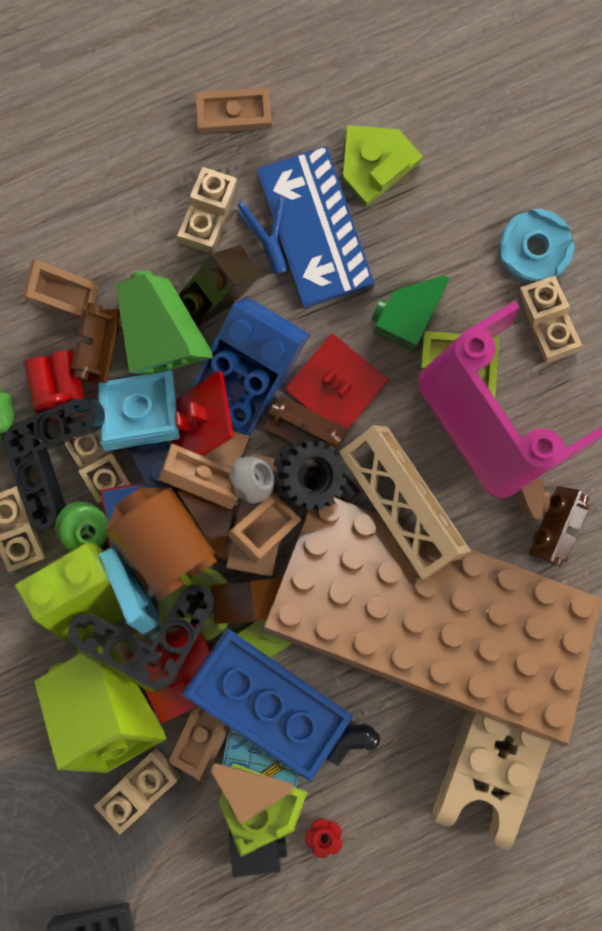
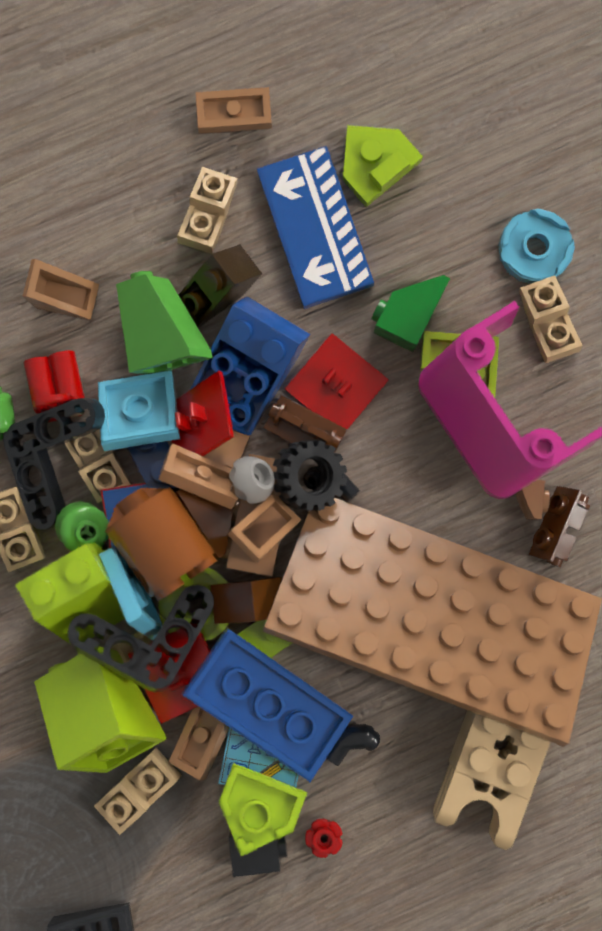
(94, 361): reddish brown hinge -> none
(248, 791): medium nougat slope -> none
(269, 243): blue plant -> none
(415, 492): tan fence -> none

